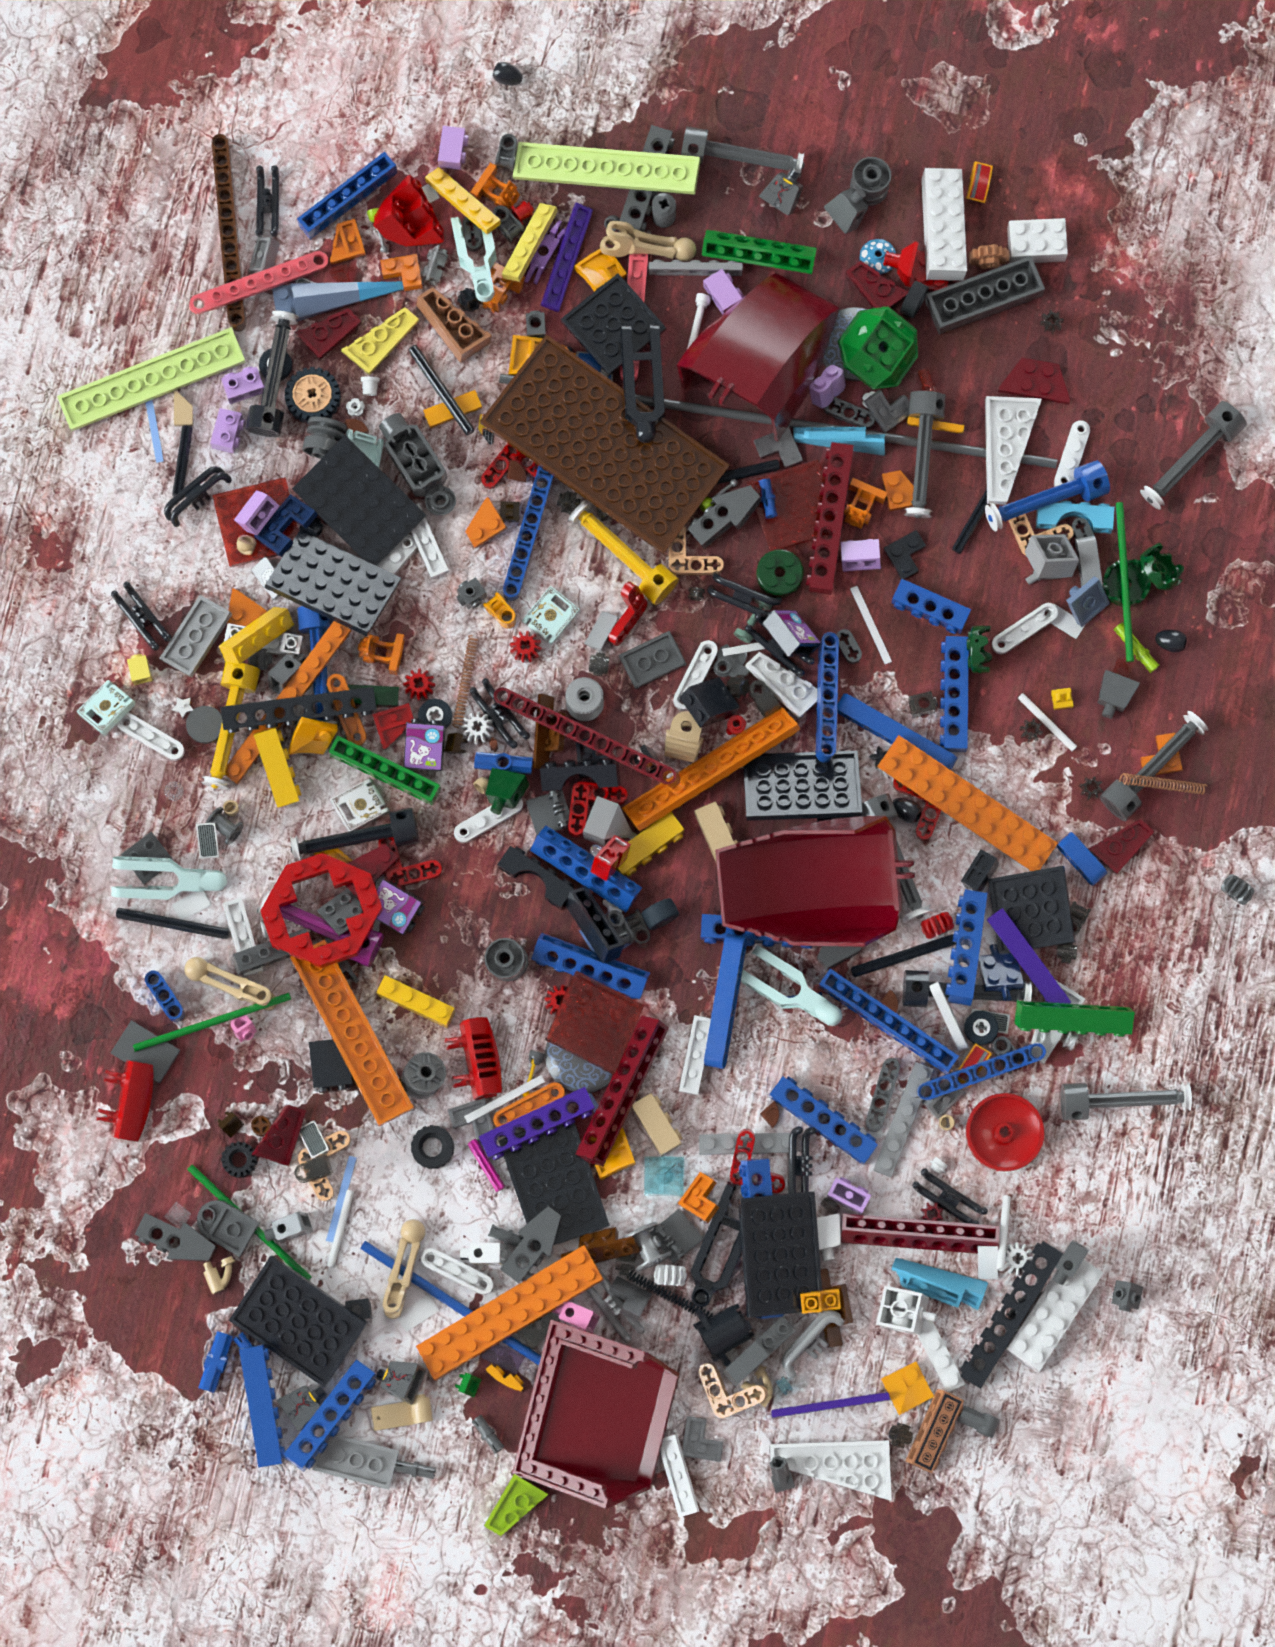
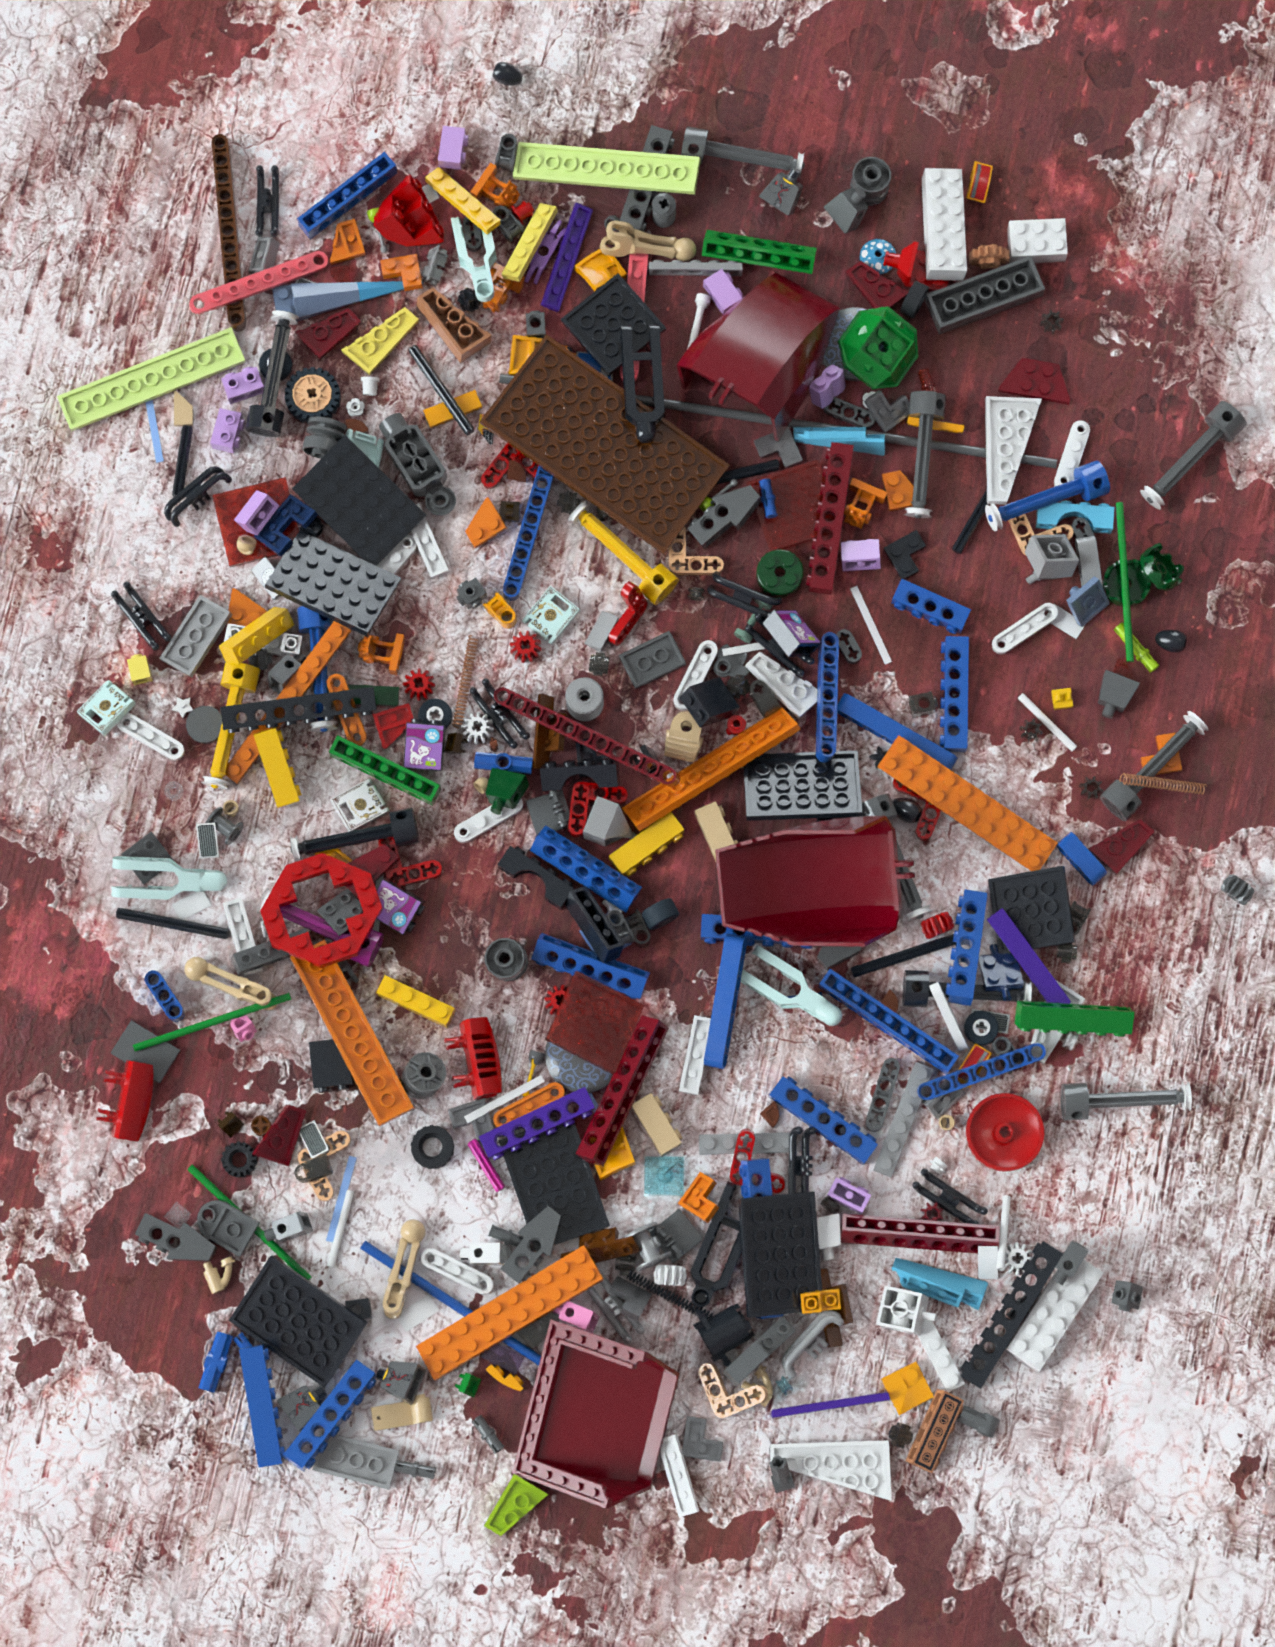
(312, 736): light orange plate -> none
(609, 857): red piece -> none
(975, 645): dark green plate -> none
(980, 871): black hinge -> none

